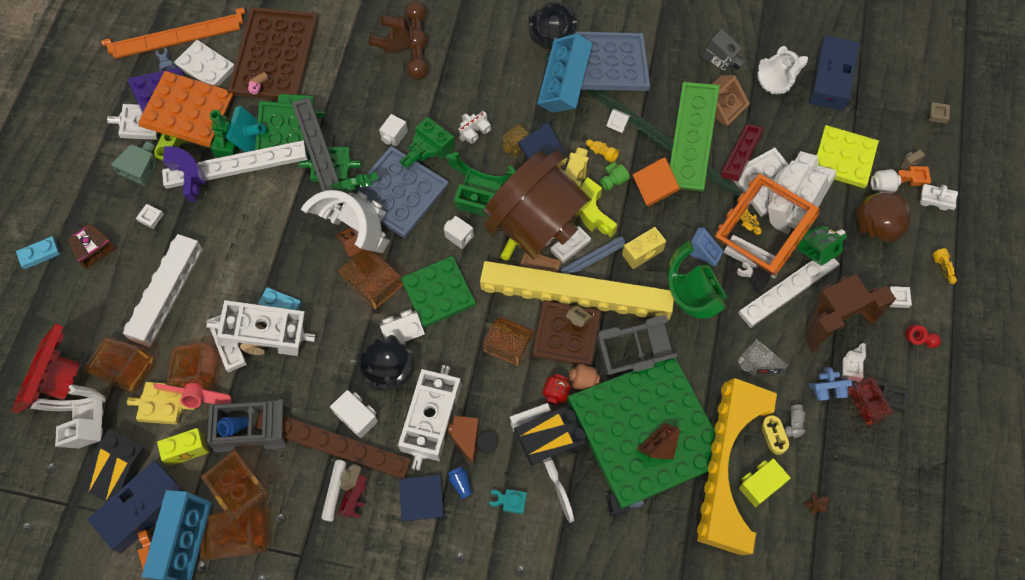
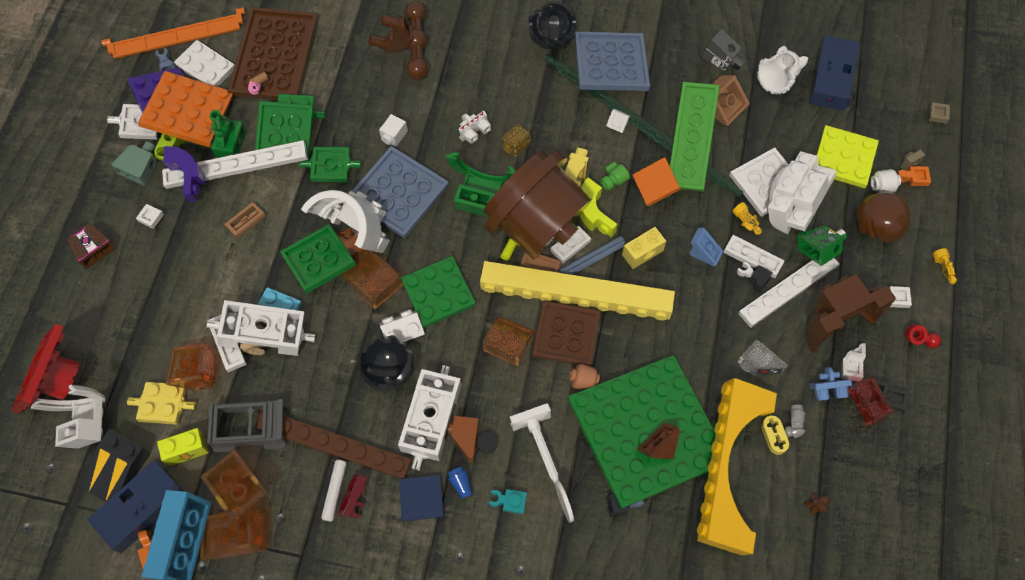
(38, 252): medium azure plate -> none
(119, 364): clear orange slope -> none
(163, 290): white brick -> none
(194, 394): coral piece -> none
(230, 425): blue cone -> none
(244, 129): teal tile -> none
(247, 222): none -> medium nougat tile
(315, 143): dark grey plate -> none
(317, 258): none -> green plate
(349, 477): dark tan plate -> none
(354, 413): white brick -> none
(360, 181): green plate -> none
(428, 142): green brick -> none
(458, 232): white brick -> none
(540, 139): dark blue tile -> none
(551, 436): black slope -> none
(556, 389): red head -> none
(565, 73): dark azure brick -> none
(578, 316): dark tan plate -> none
(598, 147): yellow piece -> none
(658, 340): dark grey piece -> none
(699, 290): green piece -> none
(742, 152): dark red tile -> none
(745, 200): orange window -> none
(763, 482): neon yellow brick -> none
(938, 196): white hips -> none

